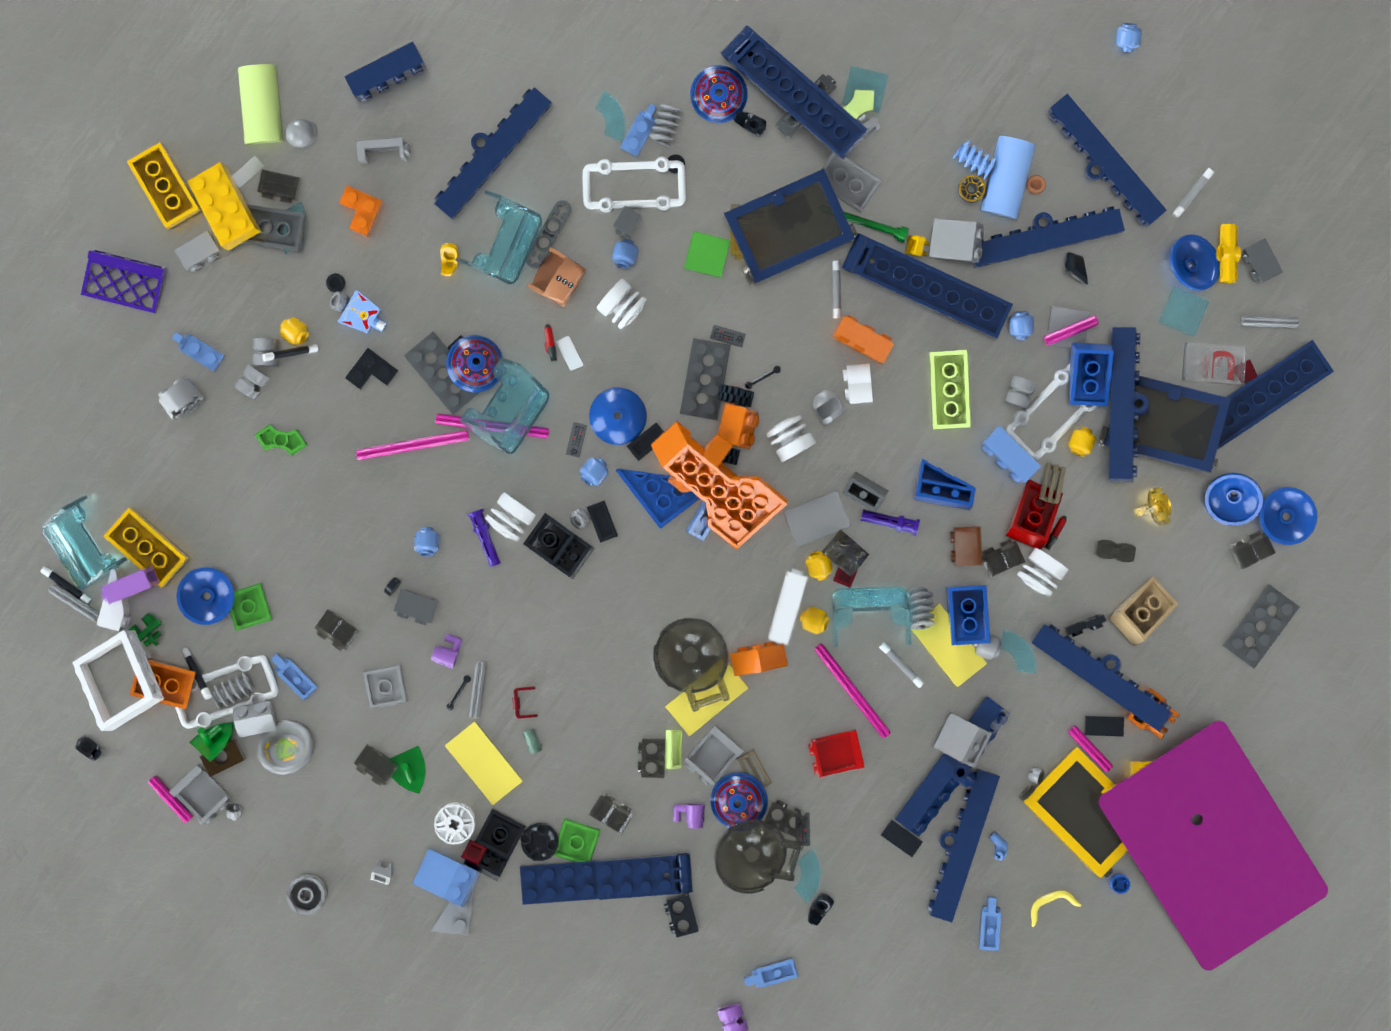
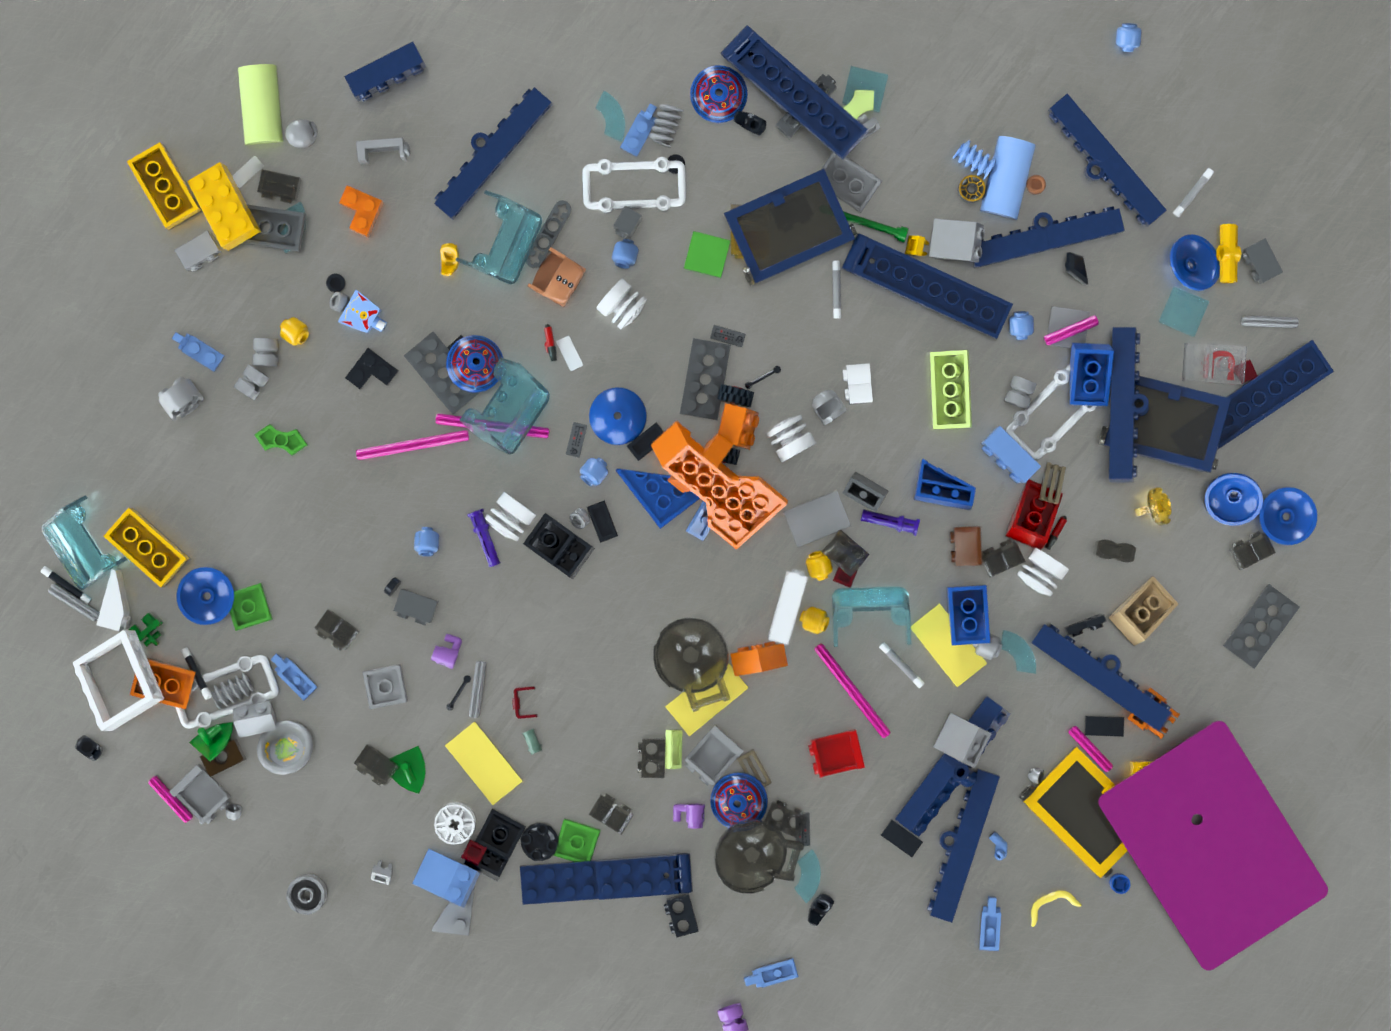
(126, 264): dark purple fence -> none
(129, 585): medium lavender slope -> none
(290, 352): black bar -> none
(863, 339): orange wedge -> none
(920, 609): light grey piece -> none
(1082, 442): yellow head -> none

